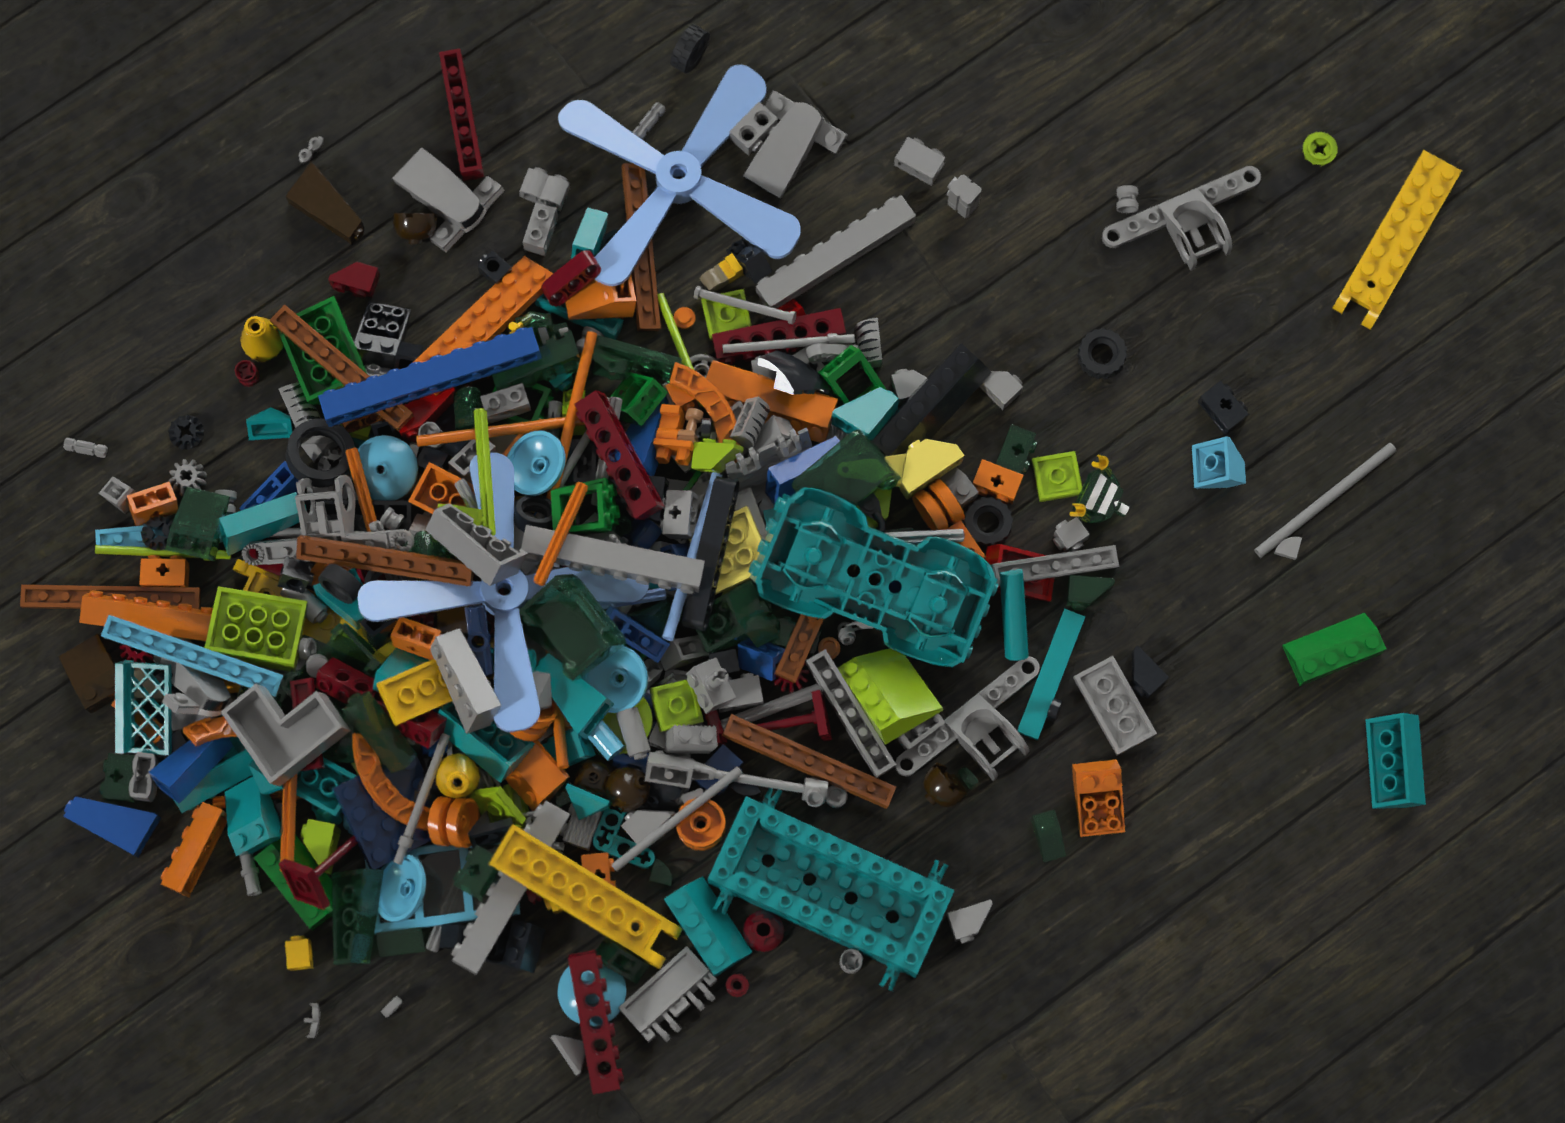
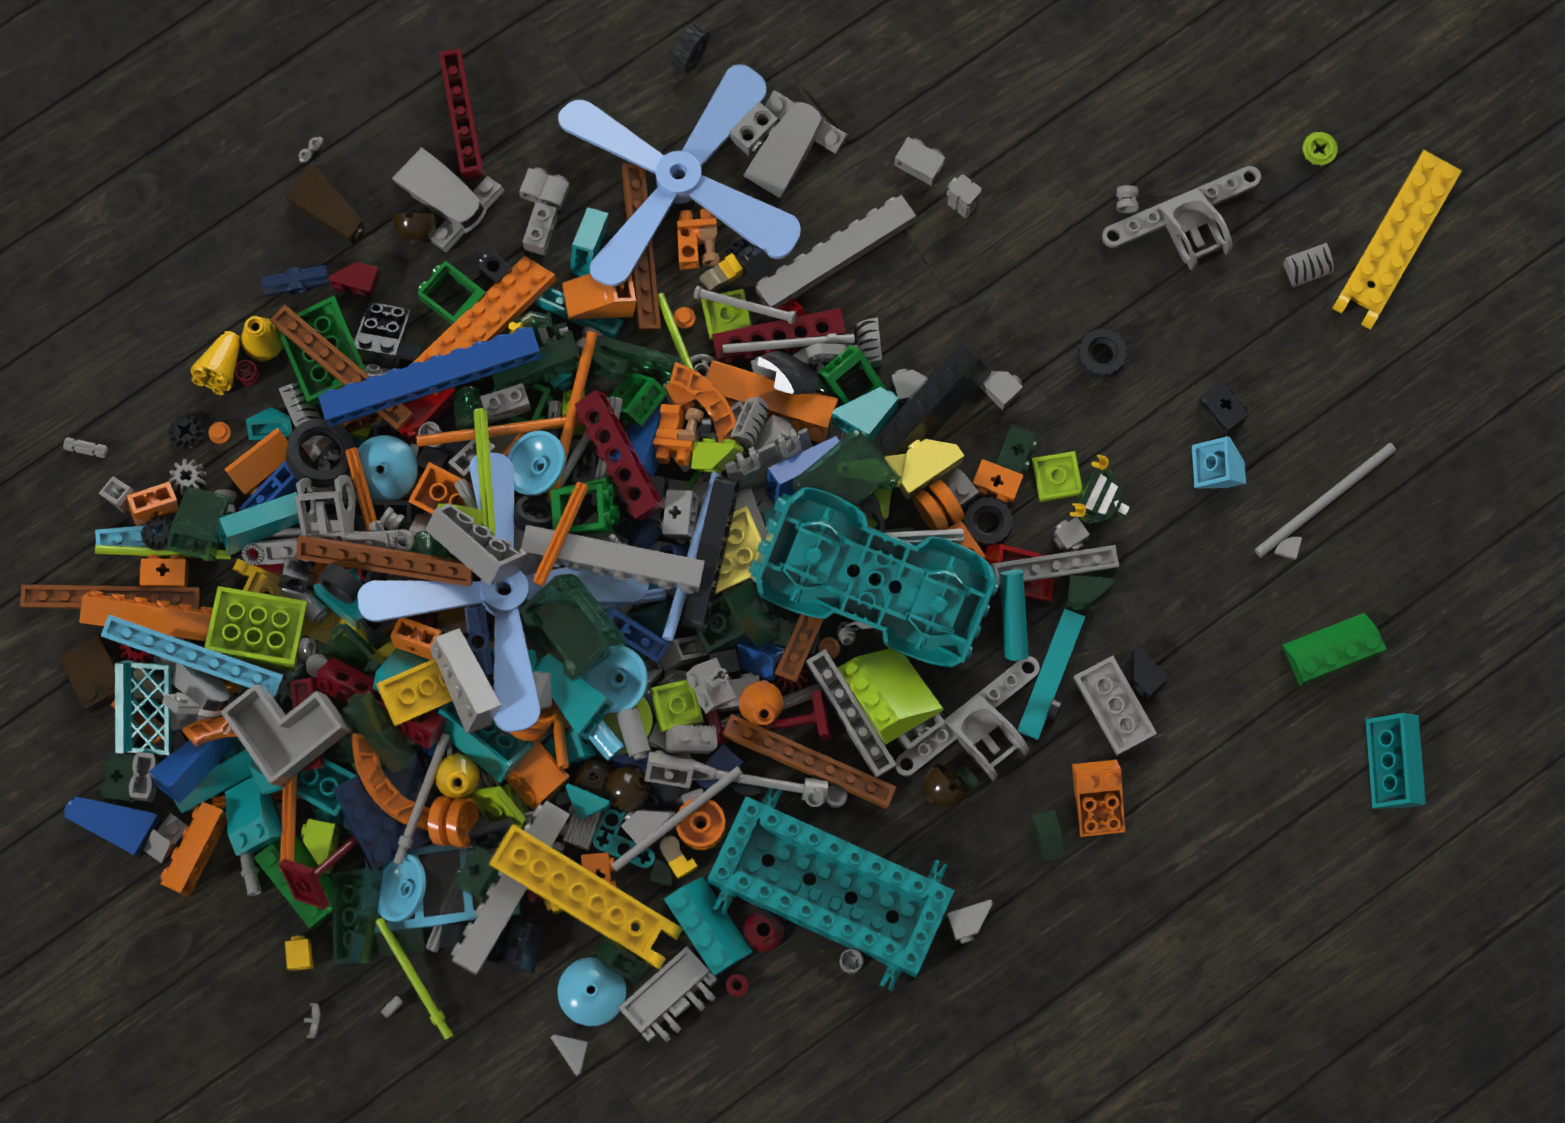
(165, 838): none -> light grey slope
(217, 365): none -> yellow cone
(219, 433): none -> orange plate
(258, 463): none -> orange slope
(295, 280): none -> dark blue piece
(437, 1017): none -> lime bar
(439, 275): none -> green window
(571, 278): dark red beam -> none
(599, 1080): dark red brick -> none
(649, 120): light grey axle -> none
(671, 851): none -> leg
(696, 233): none -> orange hips
(758, 697): none -> orange cone
(1309, 265): none -> light grey brick

